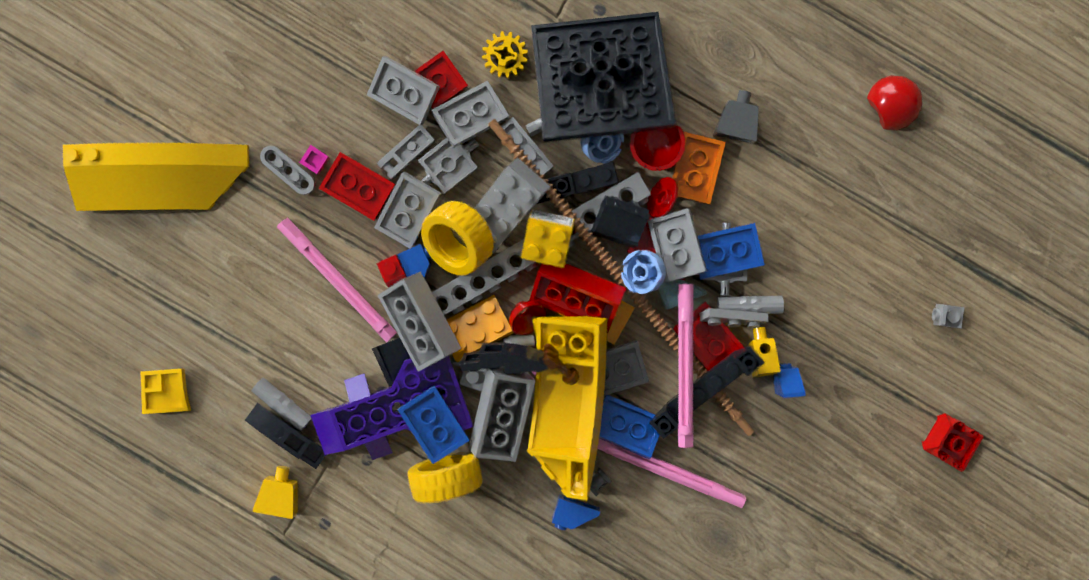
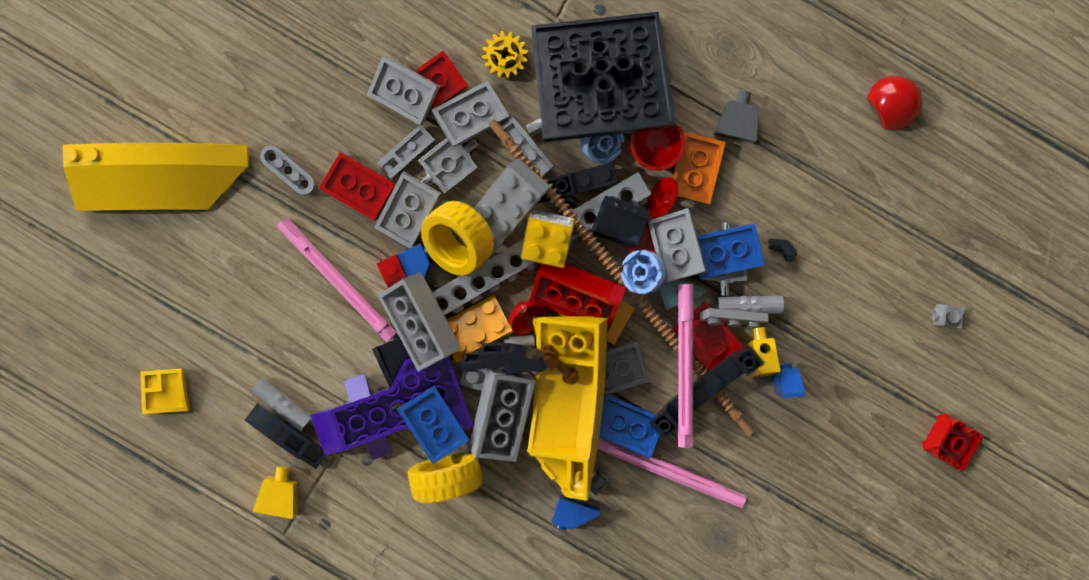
(314, 159): dark pink plate -> none
(785, 246): none -> black arm

